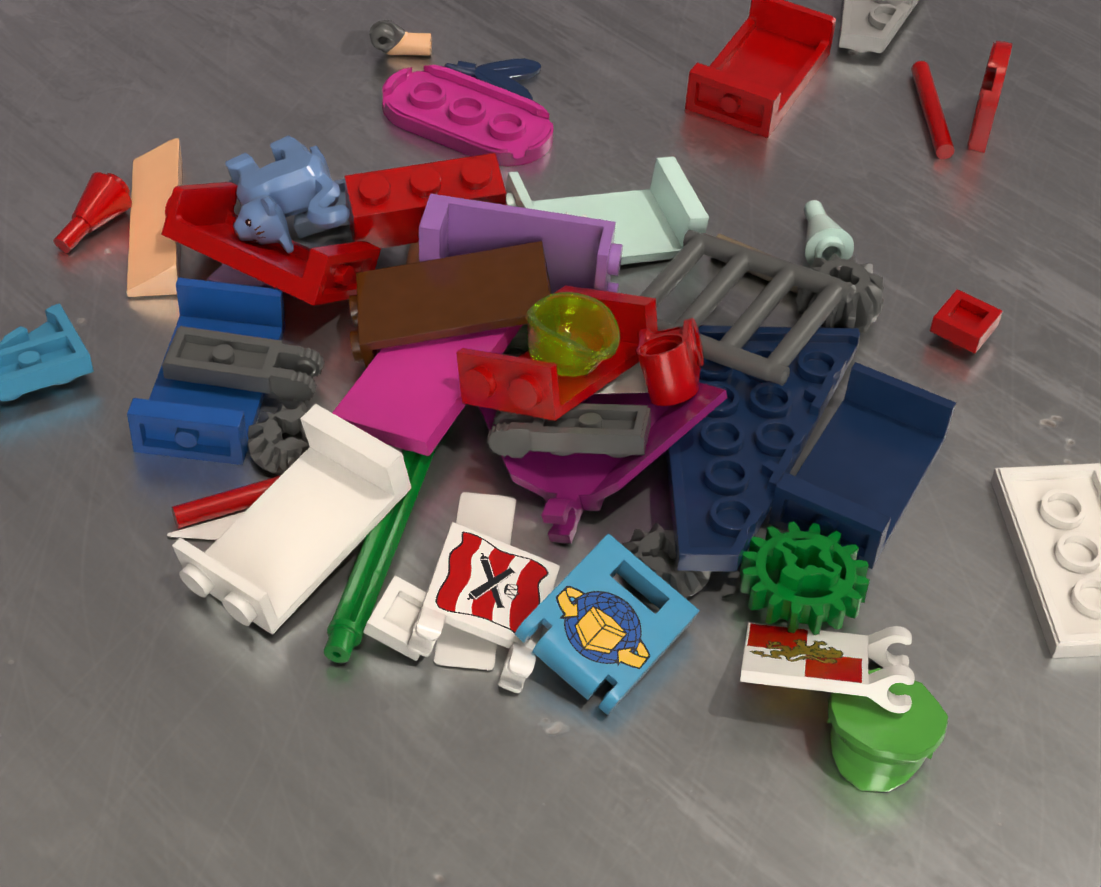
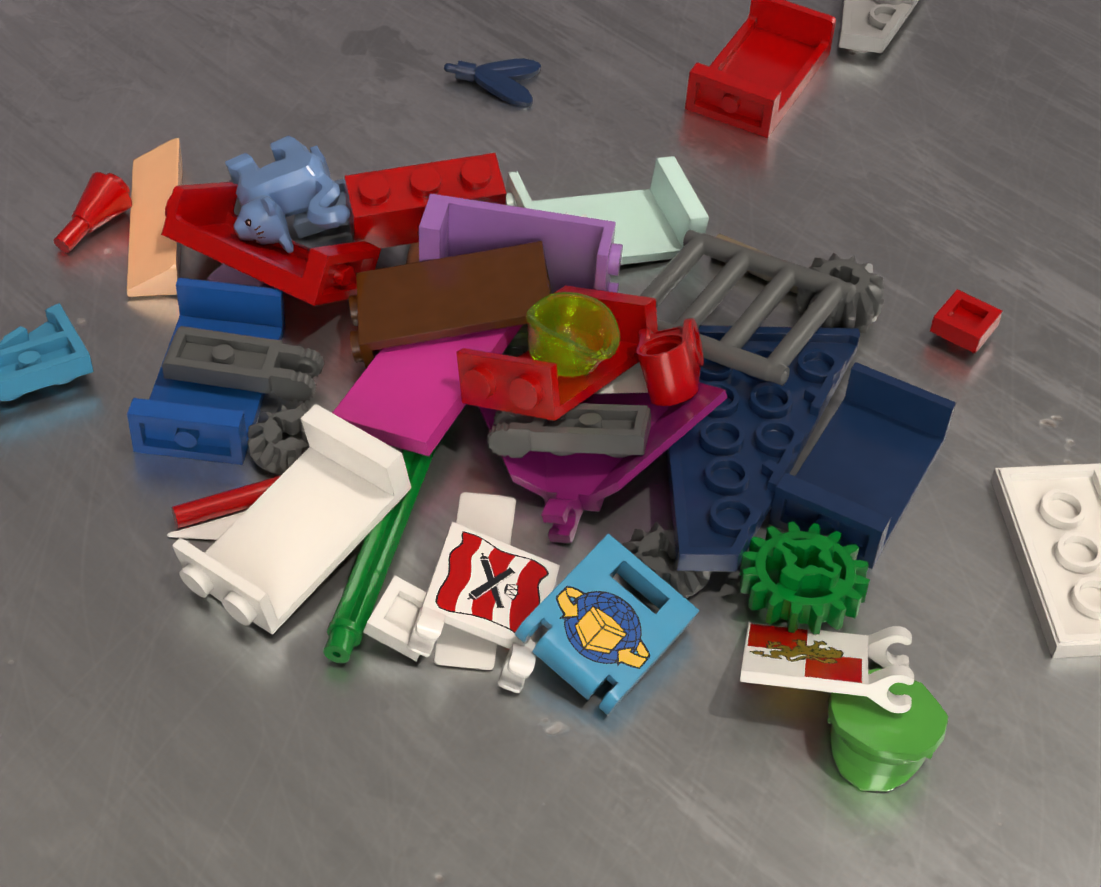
(396, 41): arm -> none
(467, 114): dark pink tile -> none
(824, 235): light aqua cone -> none
(932, 110): red bar -> none
(989, 95): red tile -> none

